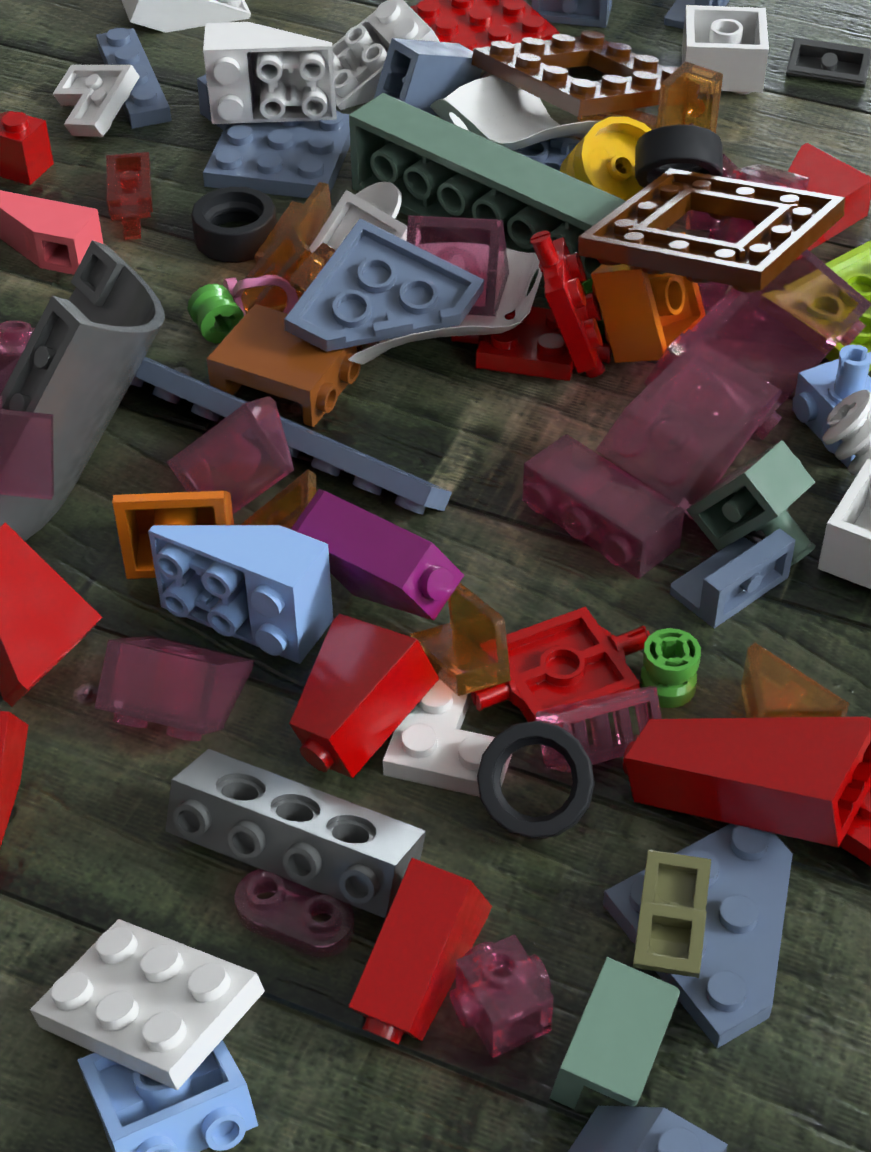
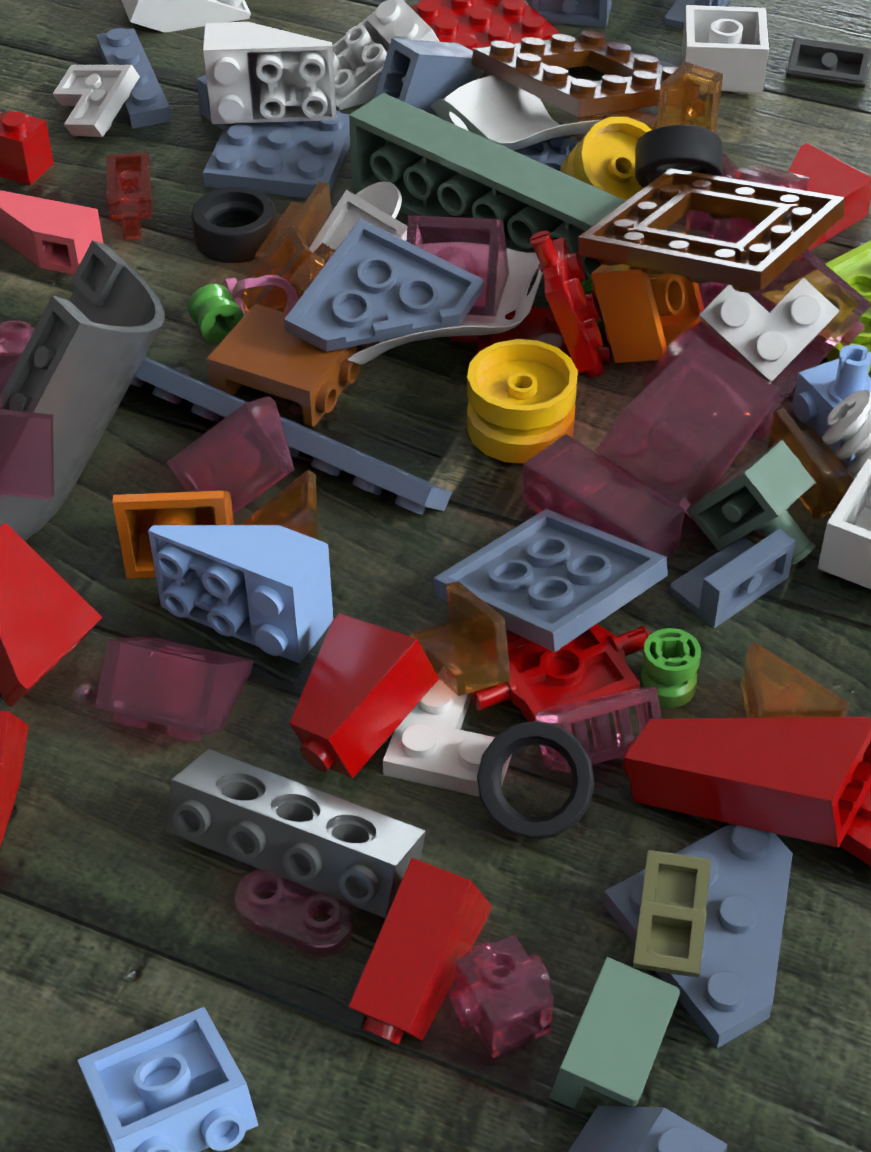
(148, 1002): white plate -> none
(379, 557): magenta slope -> none
(520, 399): none -> yellow wheel
(555, 577): none -> sand blue plate
(768, 339): none -> white plate
(819, 461): none -> clear orange panel

